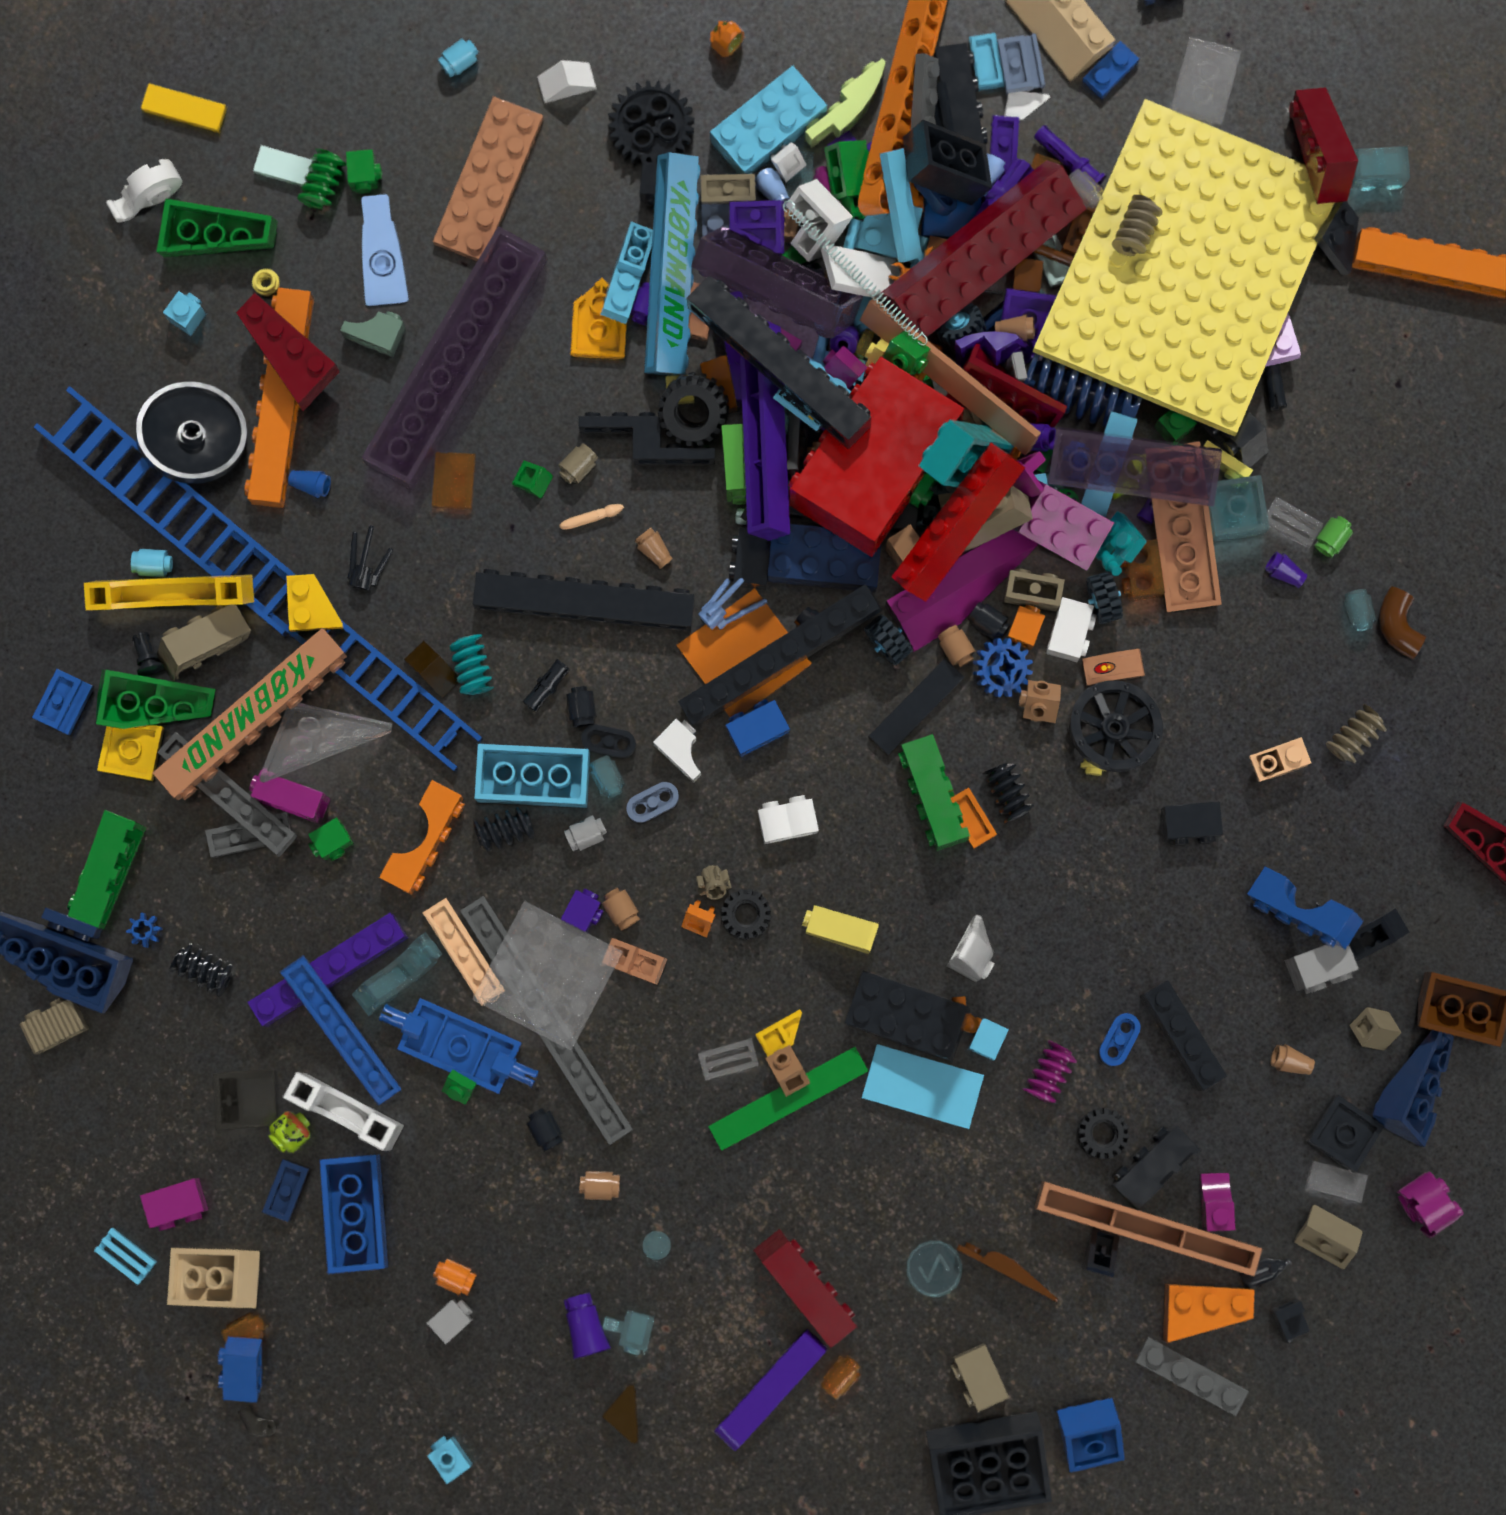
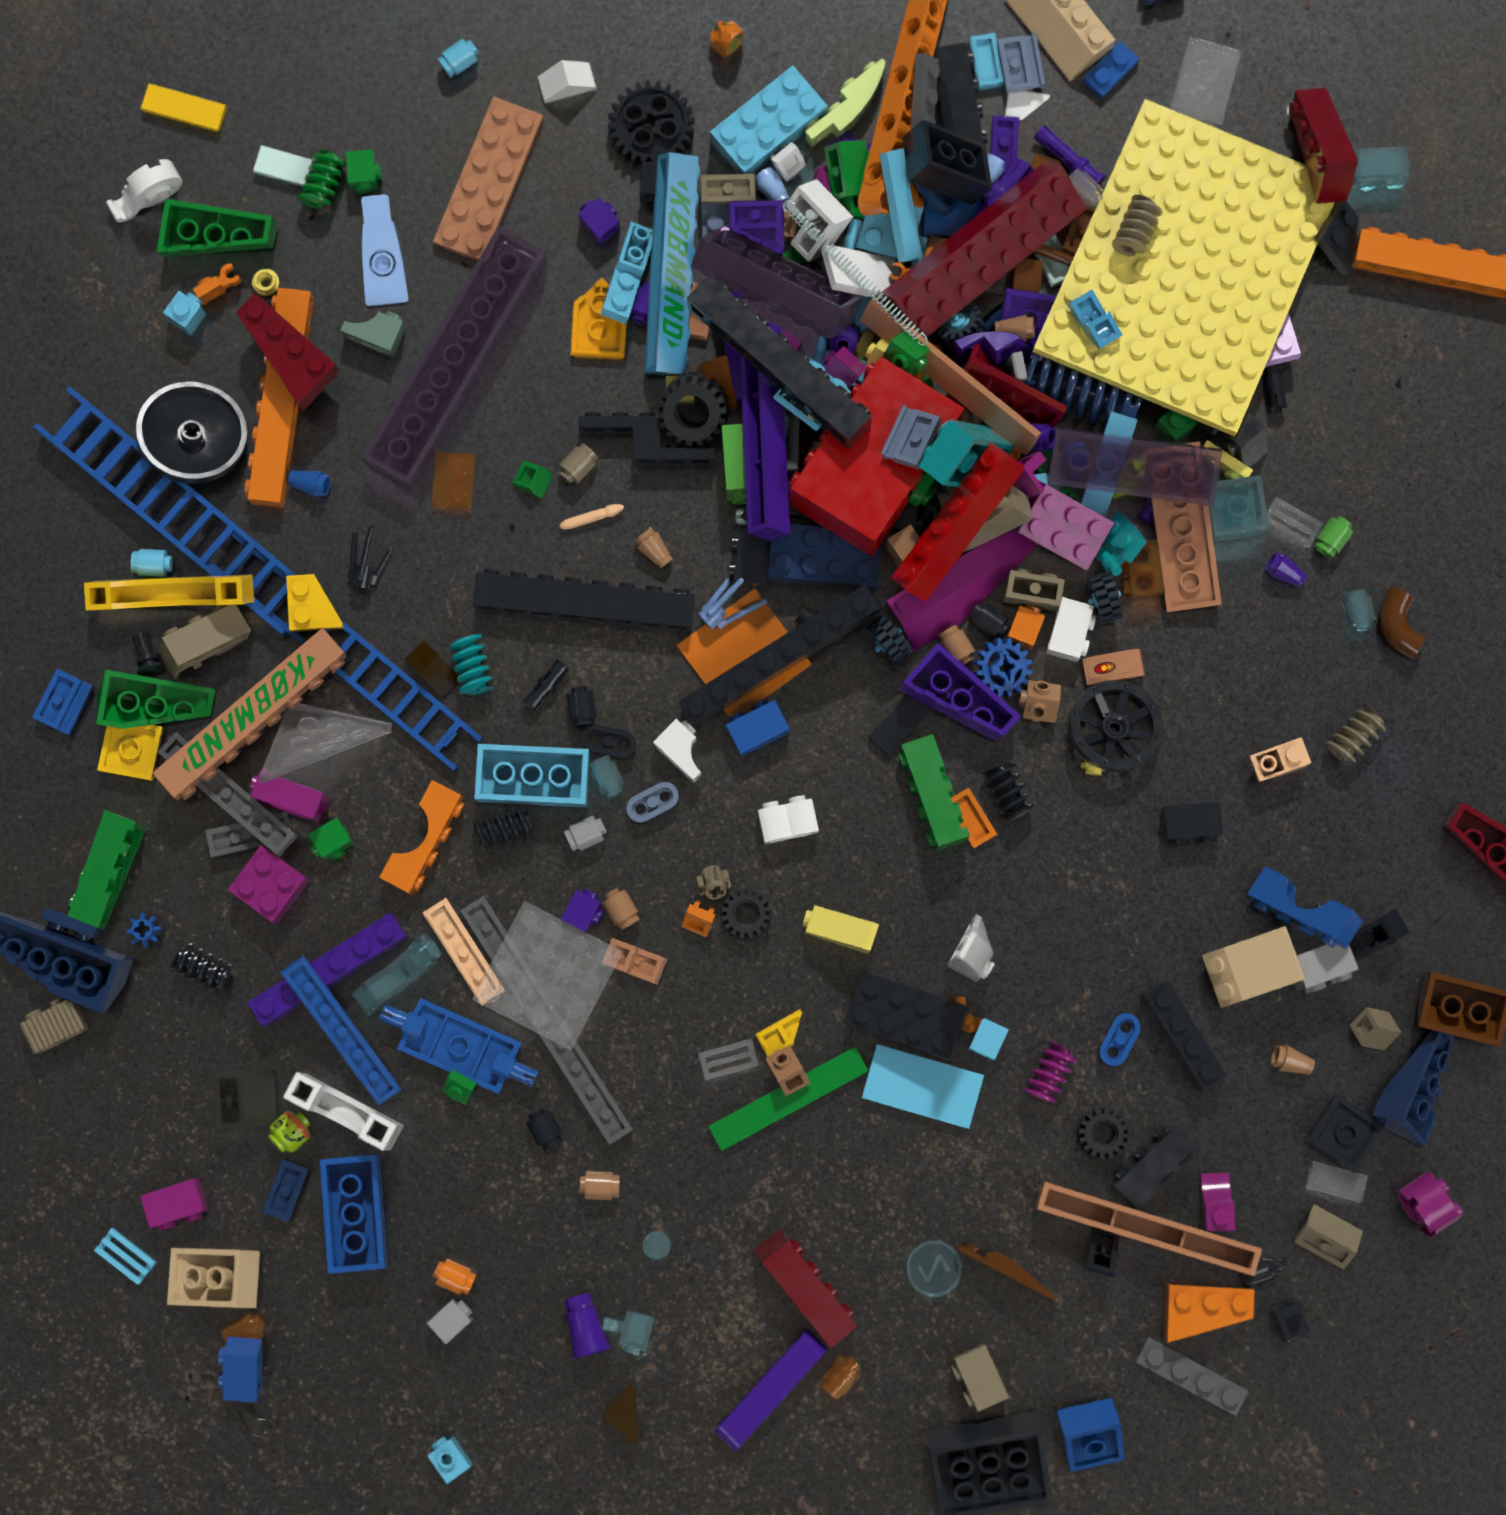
(210, 288): none -> orange plate
(268, 885): none -> magenta brick
(599, 220): none -> dark purple brick
(911, 436): none -> sand blue plate
(957, 693): none -> dark purple wedge
(1094, 320): none -> dark azure slope
(1253, 967): none -> tan slope

